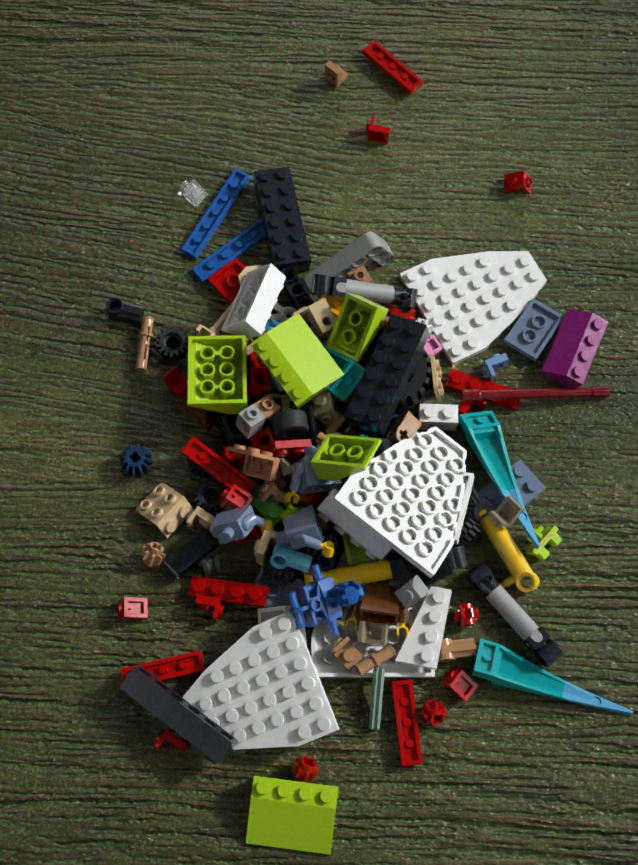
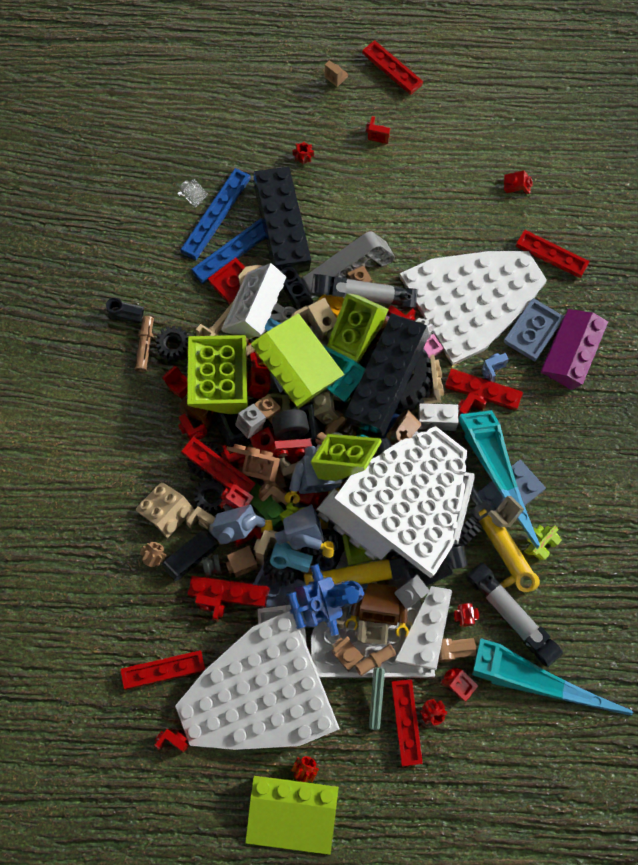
(132, 454): dark blue gear -> none
(132, 608): bracket -> none
(178, 714): black brick -> none
(186, 427): none -> red bracket
(241, 562): none -> medium nougat brick
(303, 152): none -> red gear
(476, 394): dark red piece -> none
(552, 253): none -> red plate

